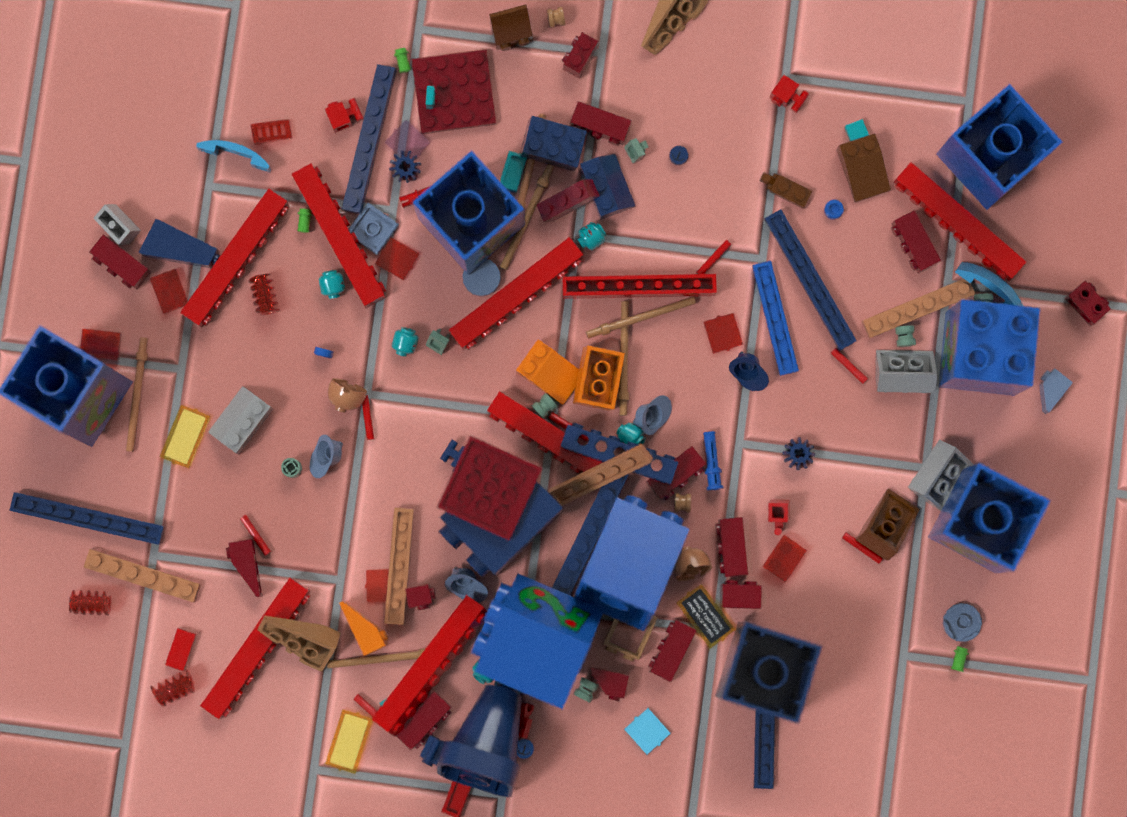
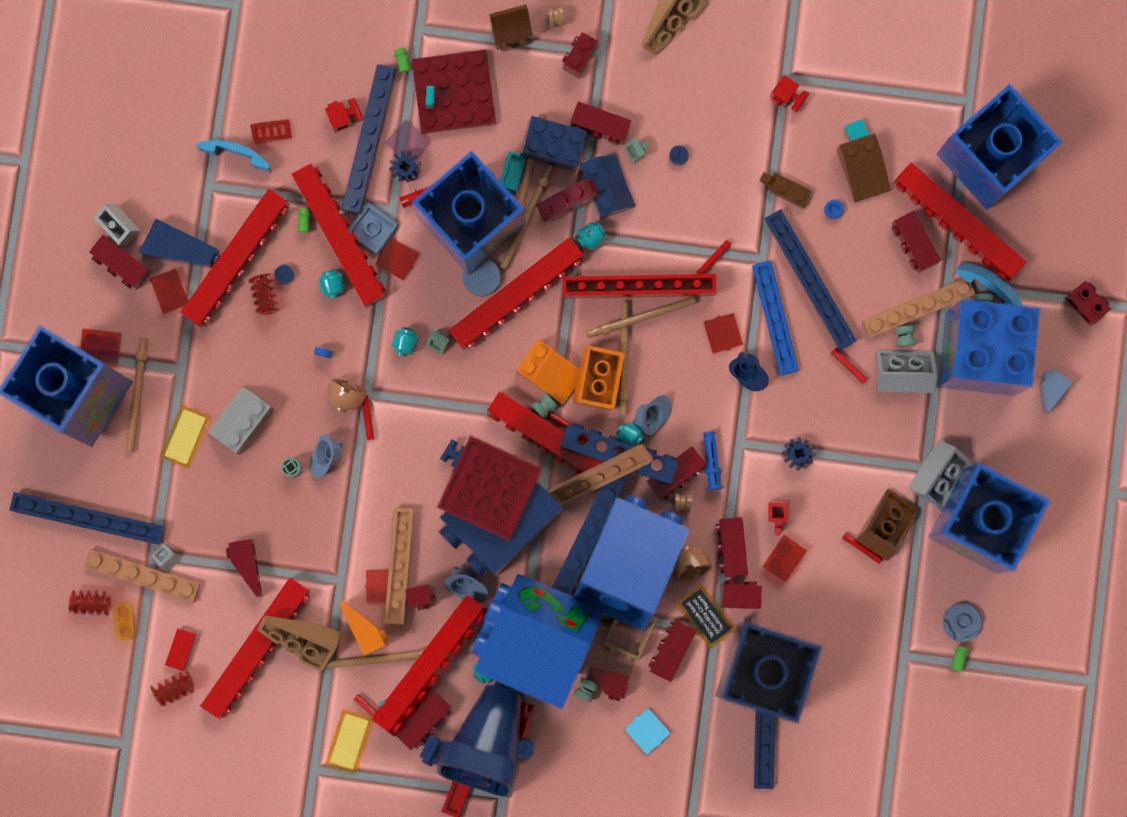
(122, 622): none -> clear yellow plate
(165, 558): none -> light grey slope
(255, 535): red piece -> none
(284, 274): none -> dark blue tile

